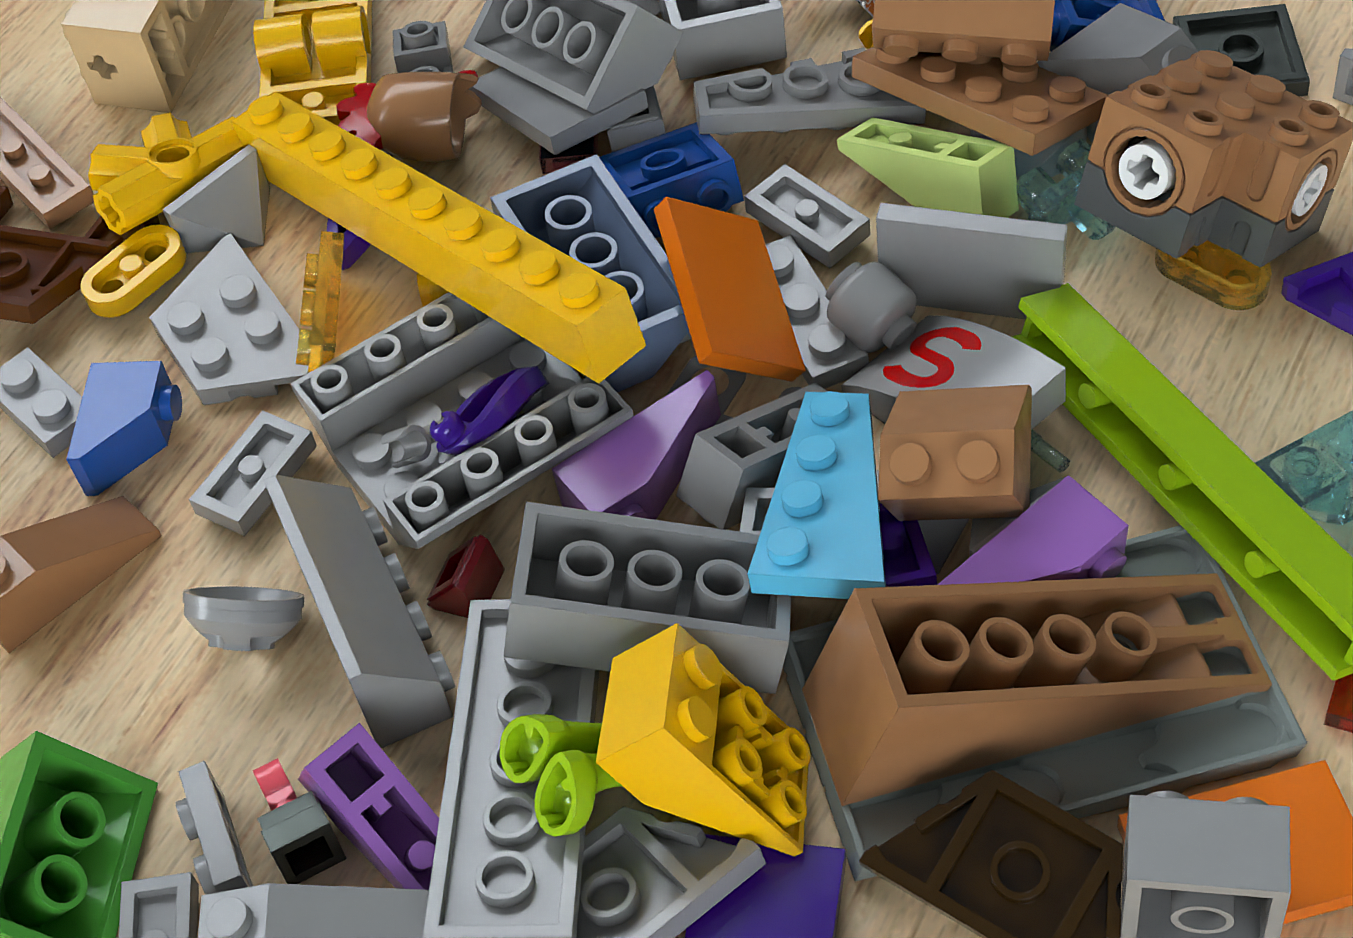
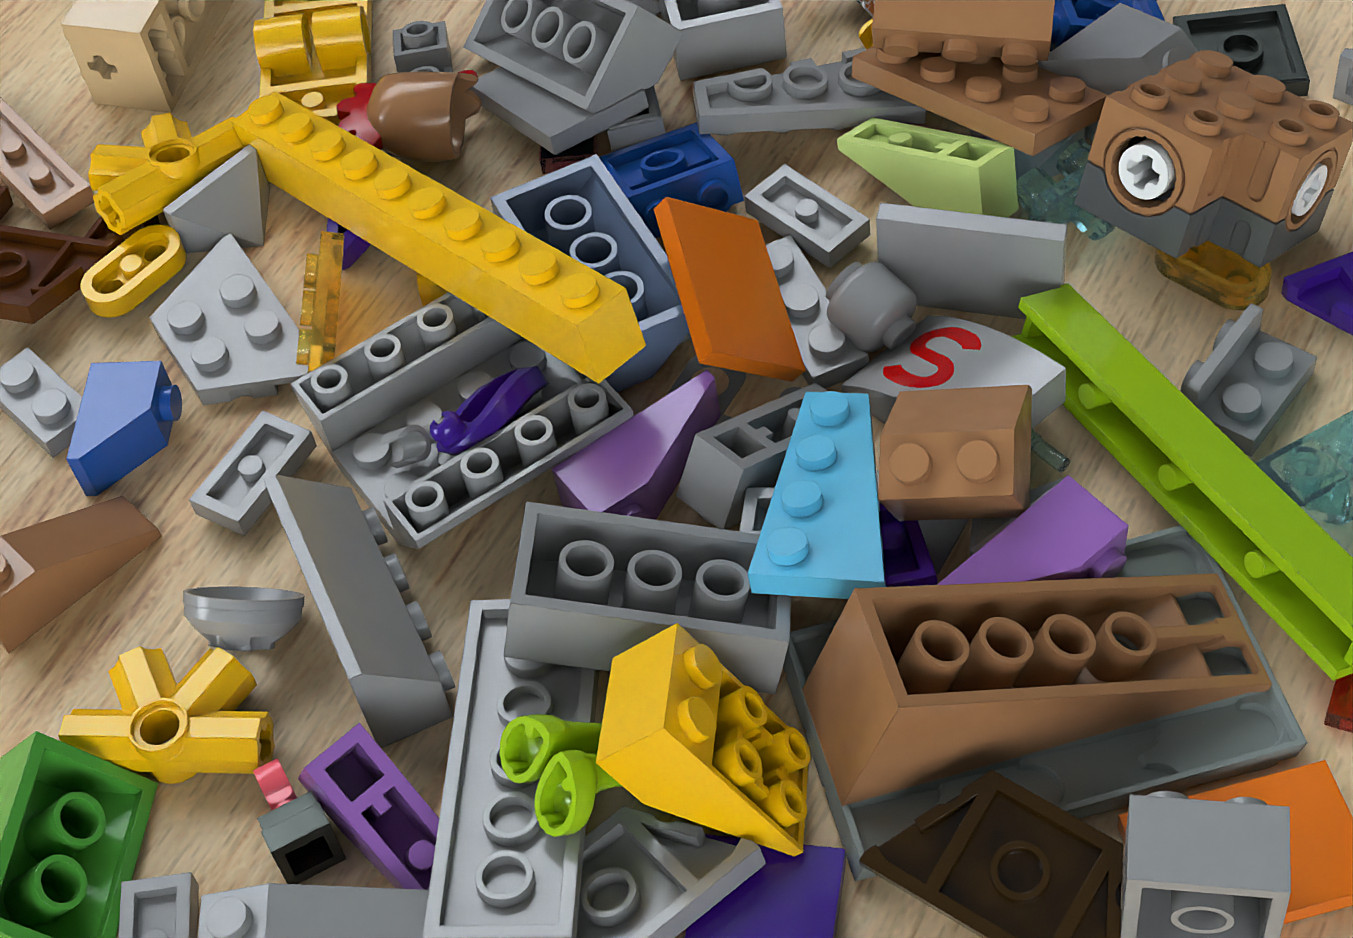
(194, 713): none -> yellow piece
(208, 818): light grey plate -> none
(467, 575): dark red slope -> none
(1247, 380): none -> light grey bracket

